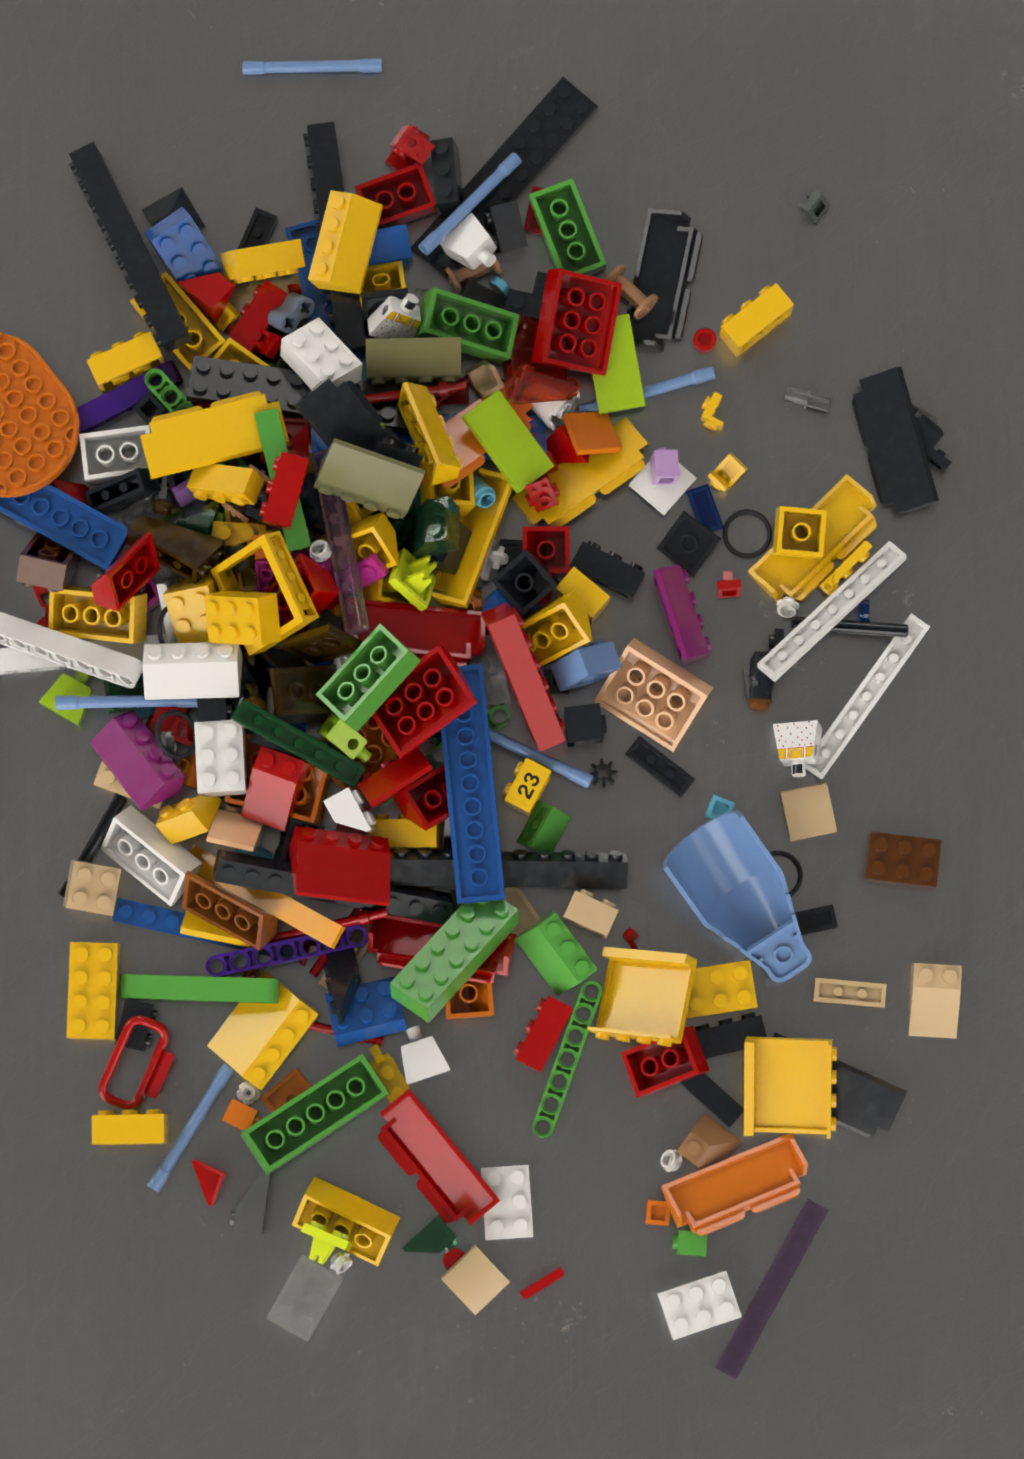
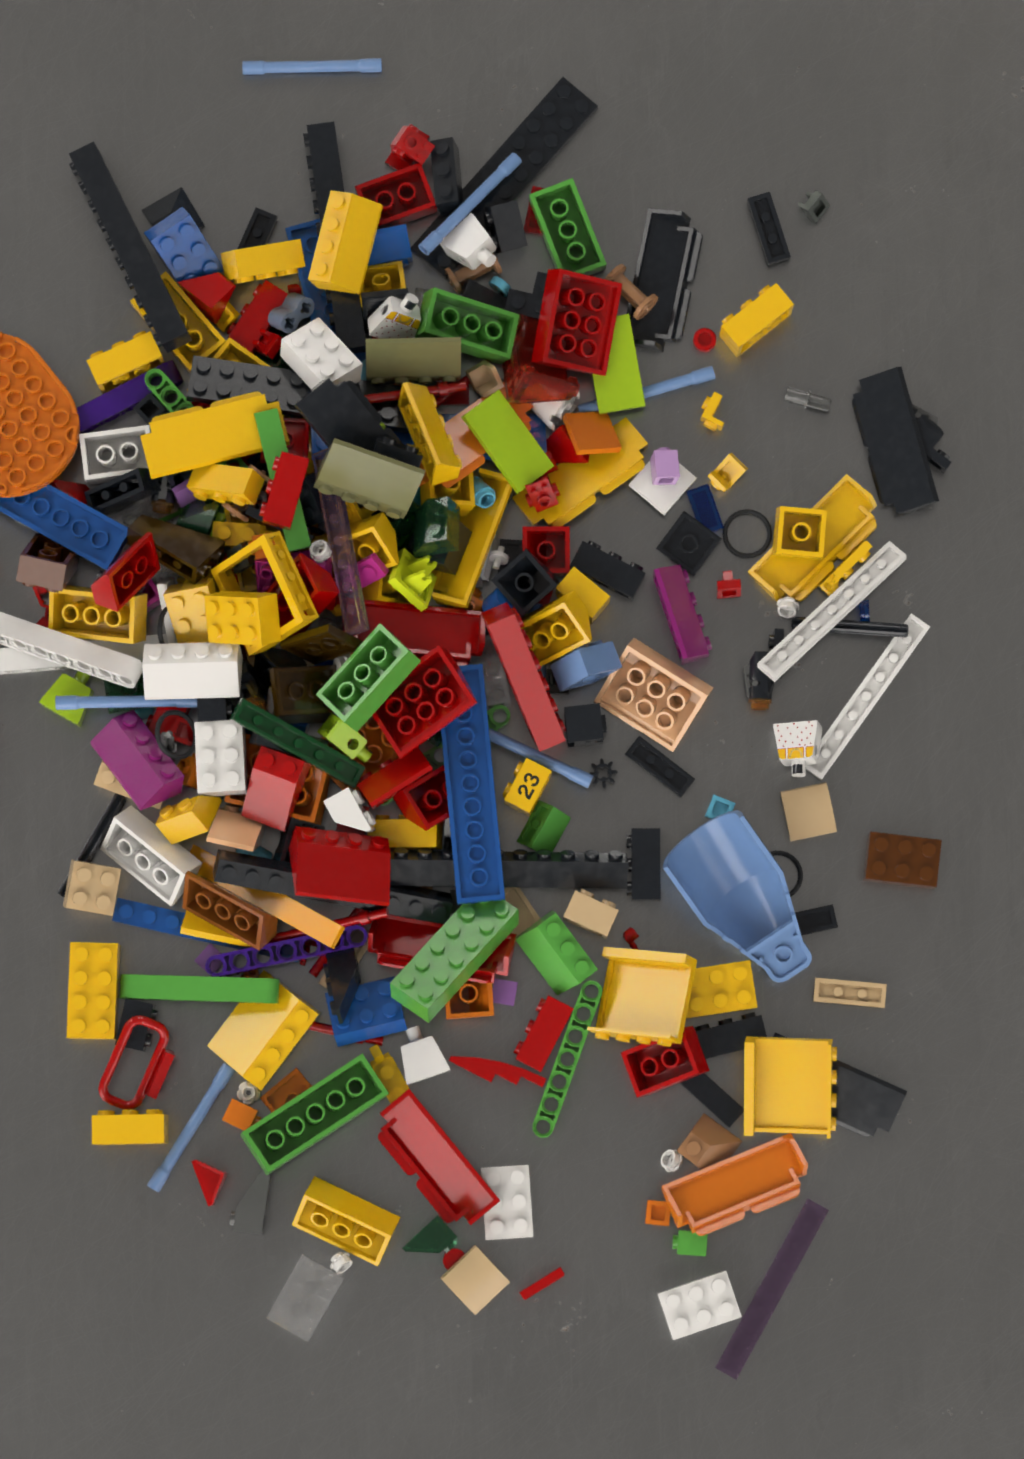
(209, 951): none -> medium lavender tile
(324, 1242): neon yellow plate -> none
(489, 1068): none -> red slope
(504, 992): none -> medium lavender tile
(644, 864): none -> black brick
(768, 228): none -> black plate
(934, 1000): tan slope -> none

